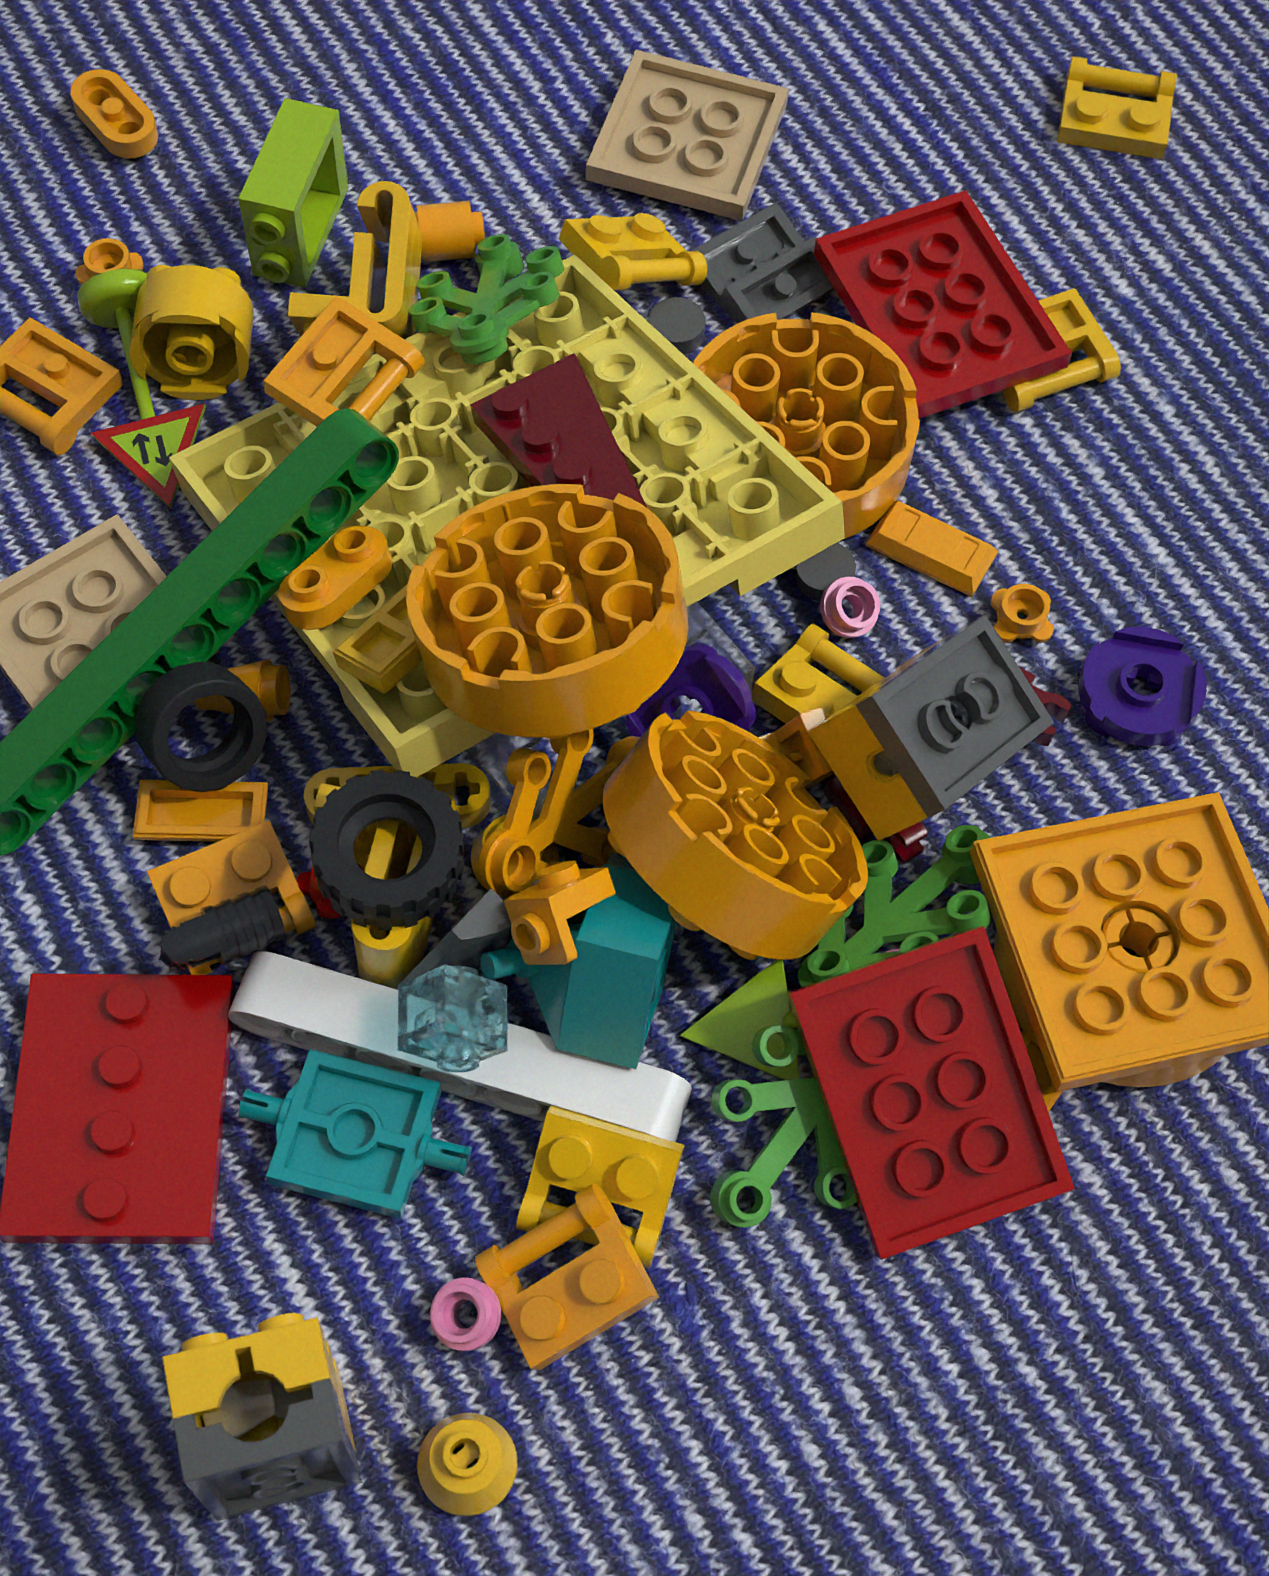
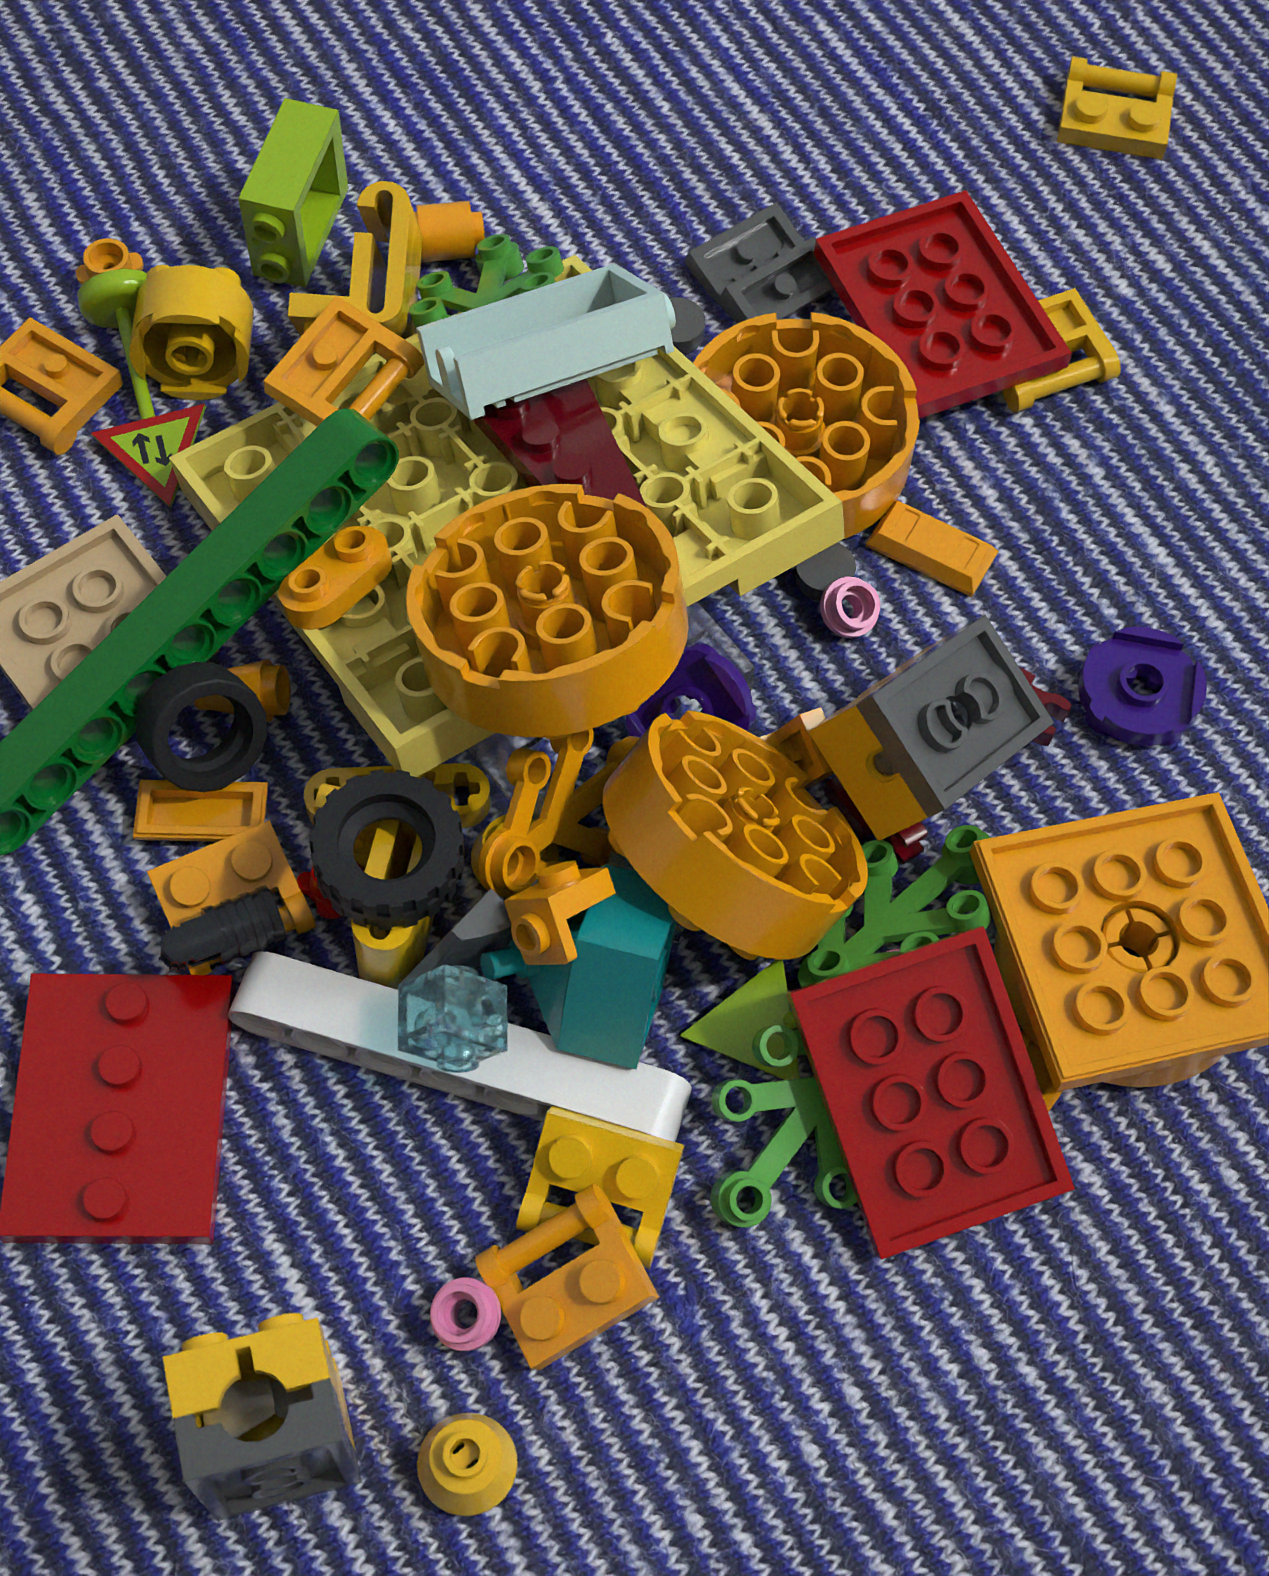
(114, 113): light orange plate -> none
(354, 1133): teal plate -> none
(381, 647): yellow tile -> none
(545, 338): none -> light aqua door
(632, 251): yellow plate -> none
(687, 134): tan plate -> none
(797, 687): yellow plate -> none
(1025, 600): light orange plate -> none

